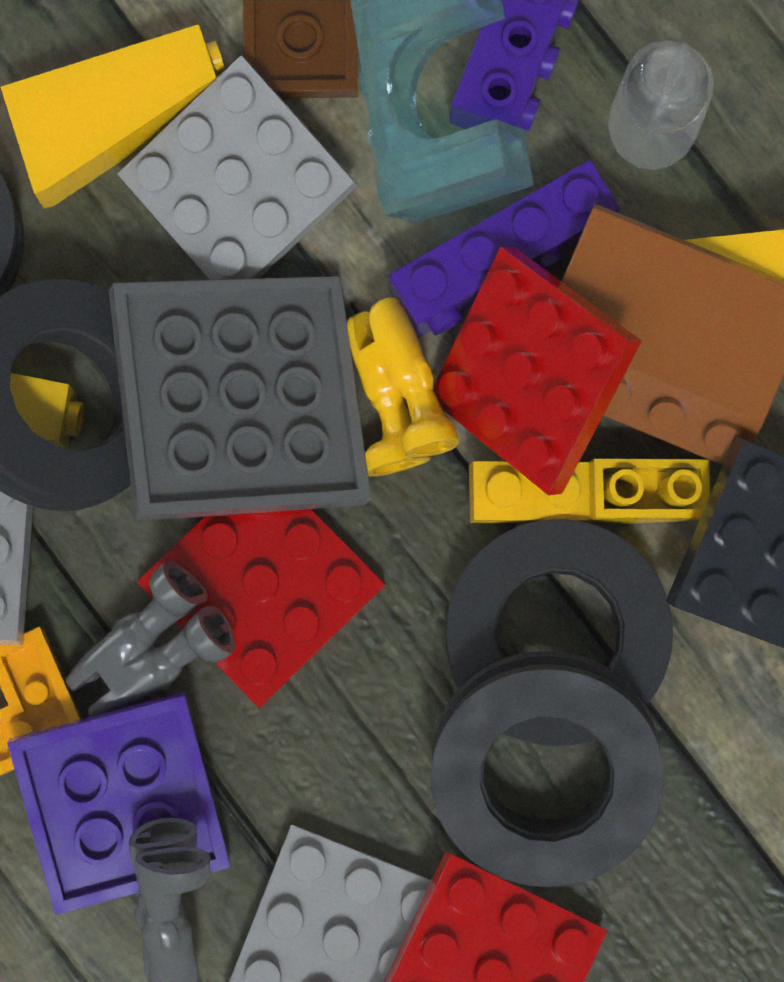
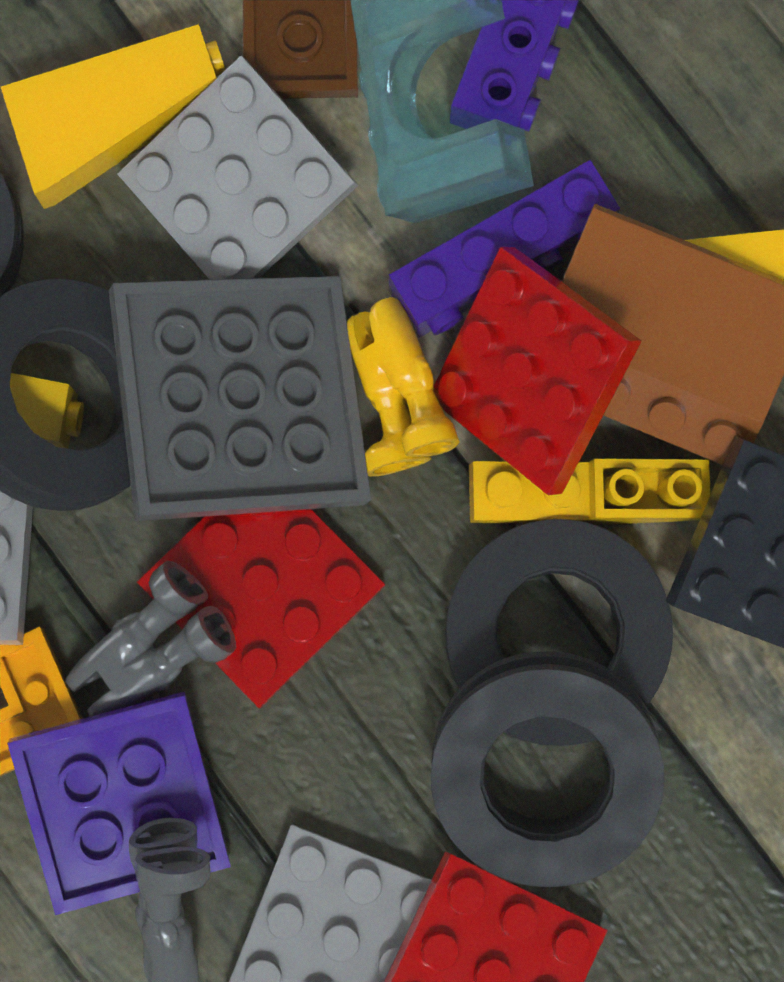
(660, 104): clear piece -> none

